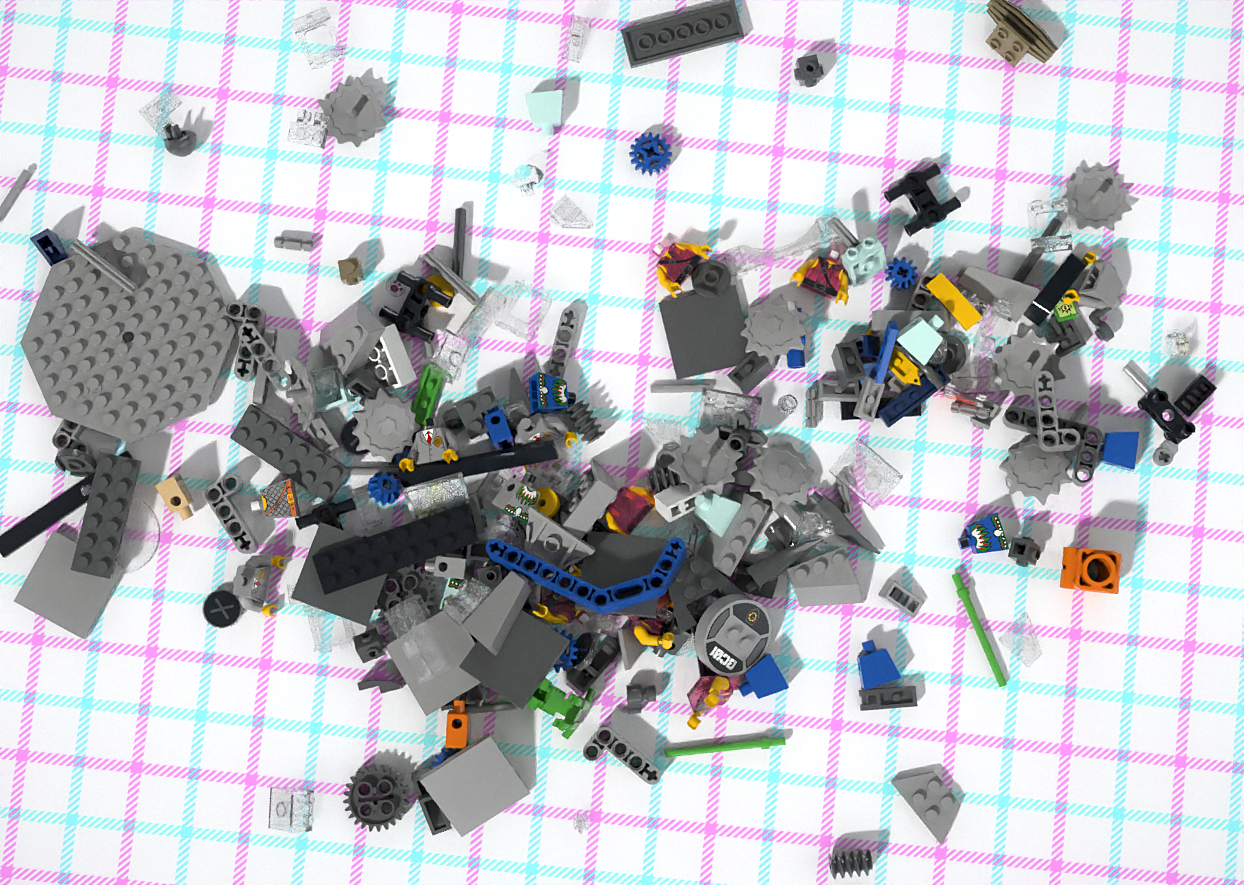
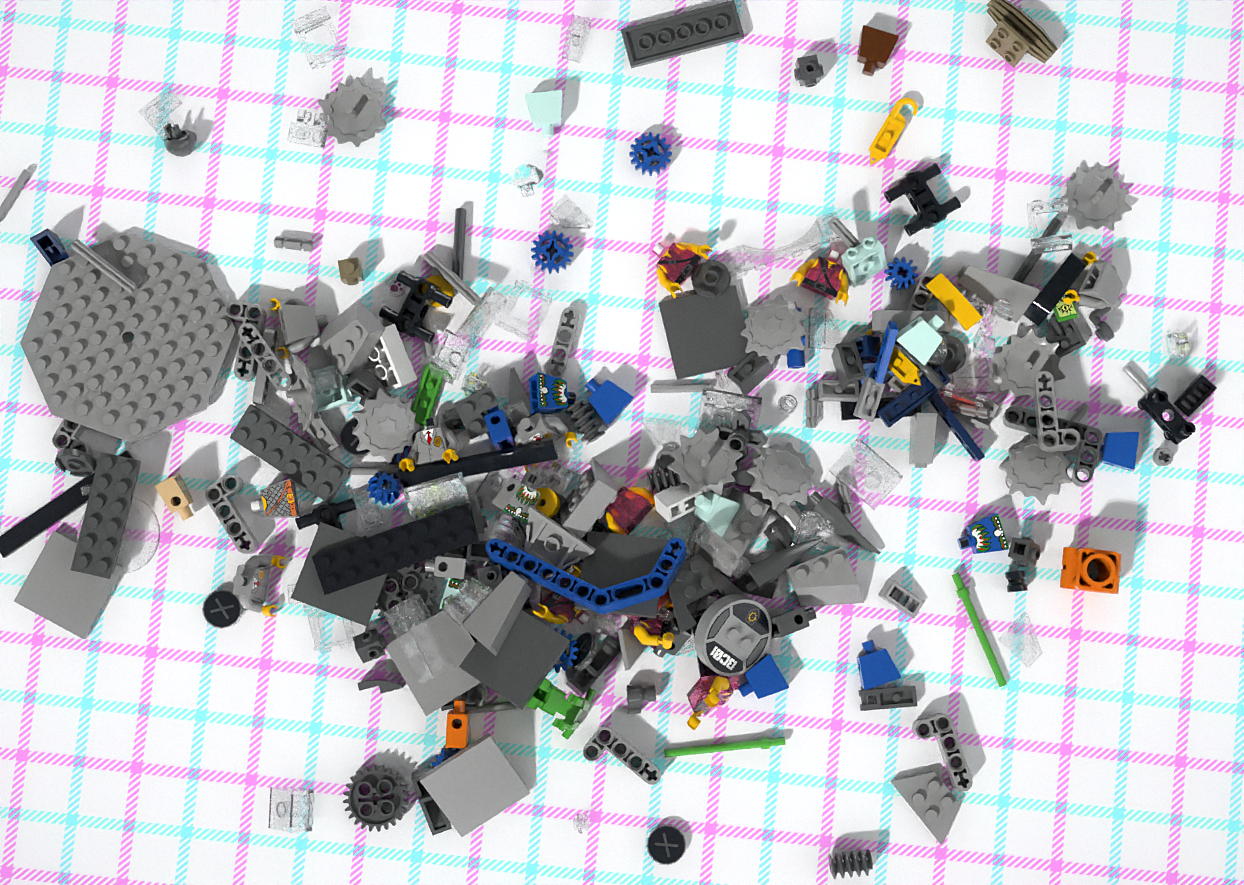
(298, 324): none -> light grey torso
(474, 382): none -> clear head
(544, 251): none -> blue gear
(608, 399): none -> blue torso
(666, 844): none -> black tile
(720, 550): none -> clear brick
(721, 379): none -> clear tile
(784, 623): none -> dark grey torso
(822, 330): none -> clear wing
(874, 48): none -> reddish brown torso
(890, 131): none -> yellow plate
(922, 439): none -> light grey slope
(949, 752): none -> light grey beam
(956, 427): none -> dark blue tile
(1016, 581): none -> black wheel

